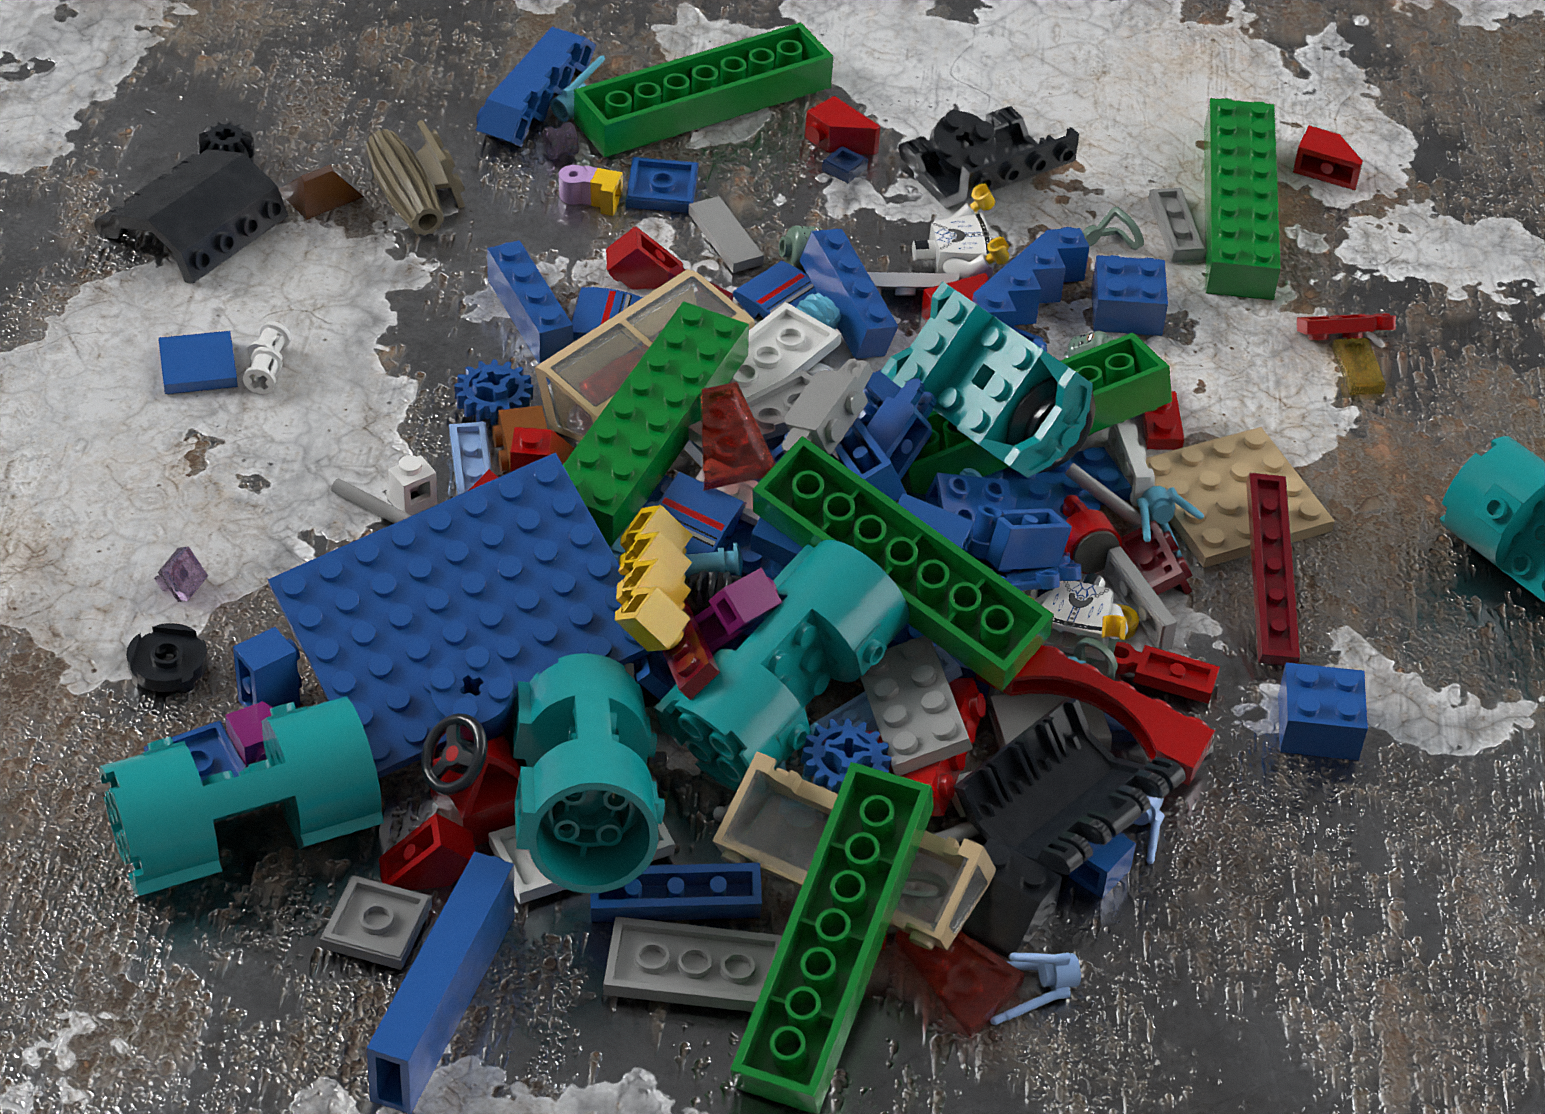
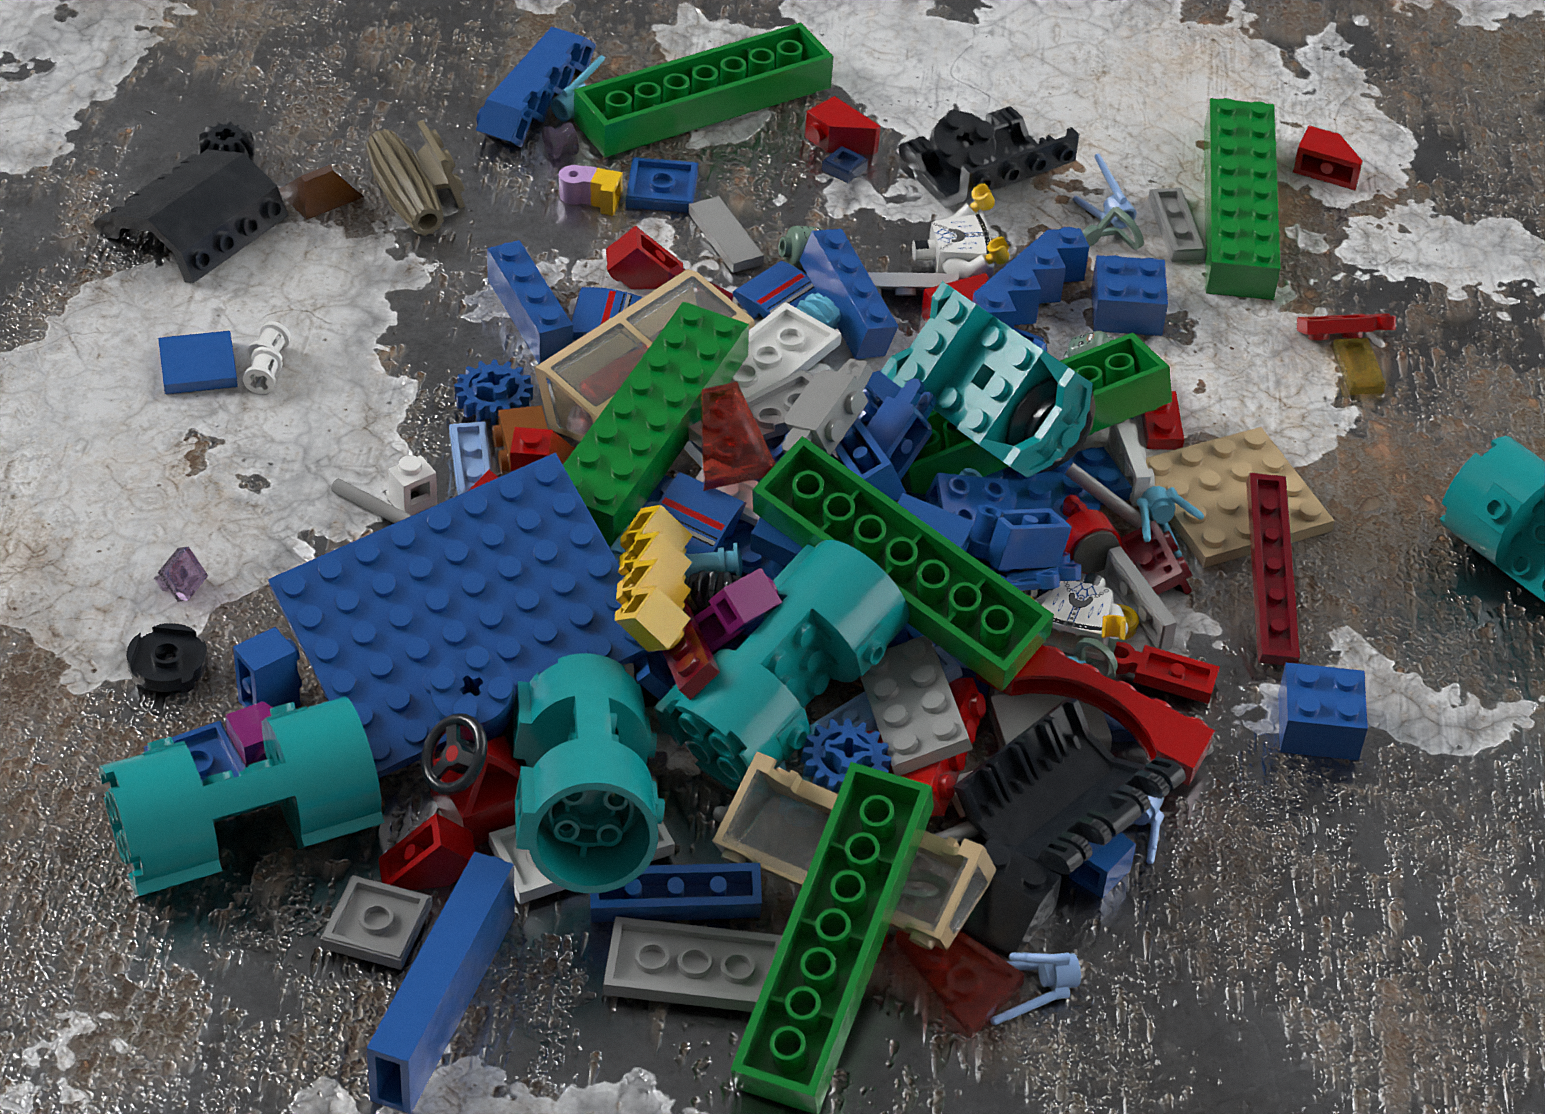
(1115, 200): none -> light blue plant

